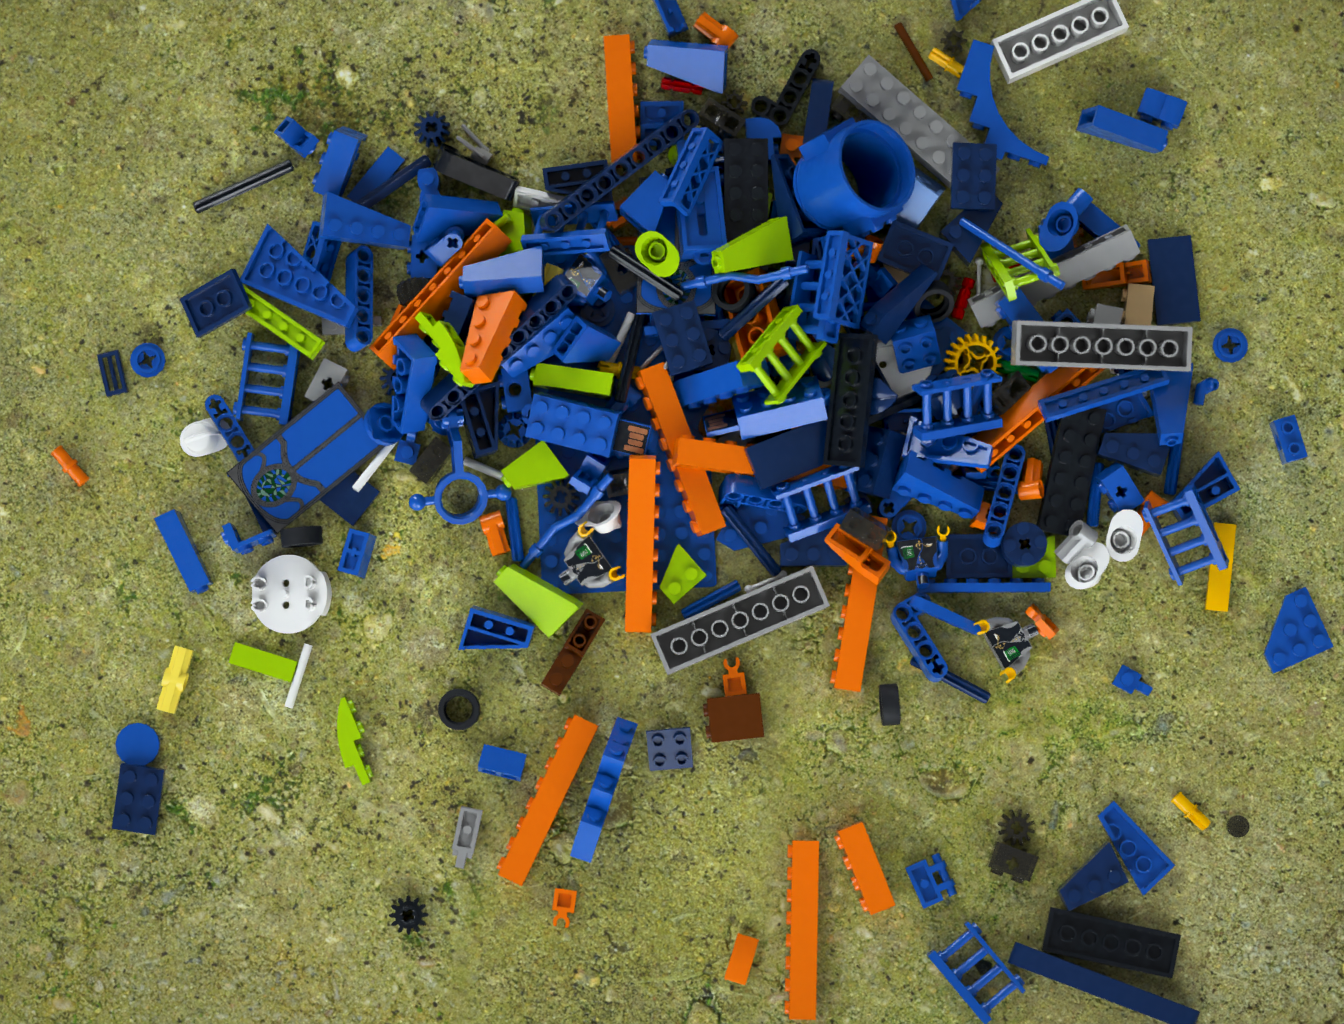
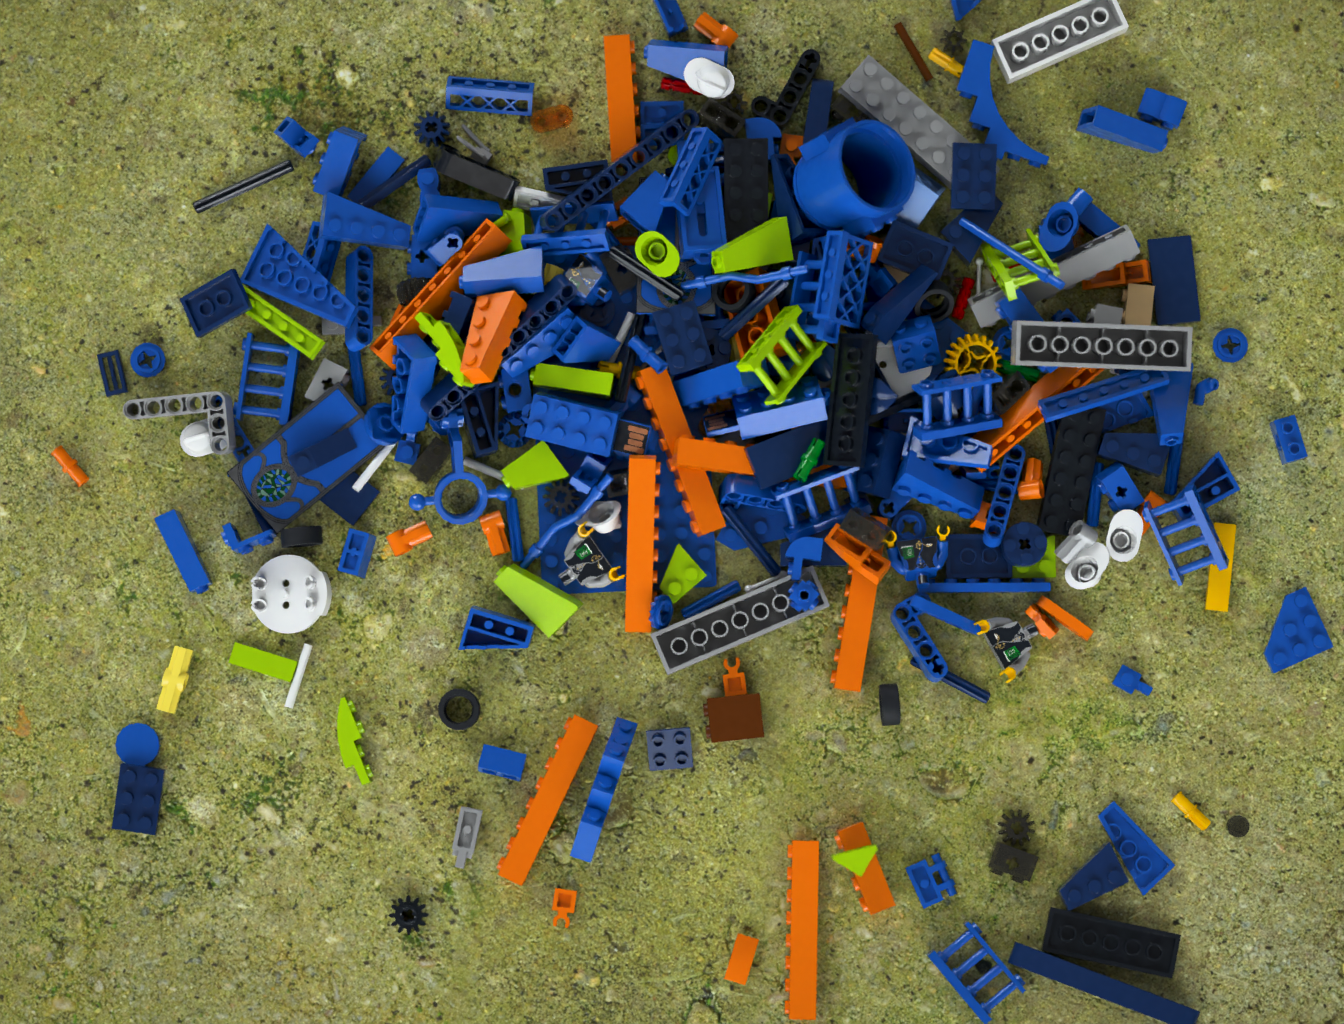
(188, 407): none -> light grey beam
(322, 452): none -> dark blue slope
(357, 378): none -> blue axle
(404, 540): none -> orange piece
(489, 88): none -> blue fence
(551, 115): none -> clear orange plate
(573, 652): reddish brown slope -> none
(647, 354): none -> blue pin
(661, 620): none -> blue gear
(709, 78): none -> white piece
(799, 603): none -> blue brick
(803, 549): none -> blue brick
(809, 460): none -> green pin
(856, 859): none -> lime slope
(1064, 618): none -> orange beam

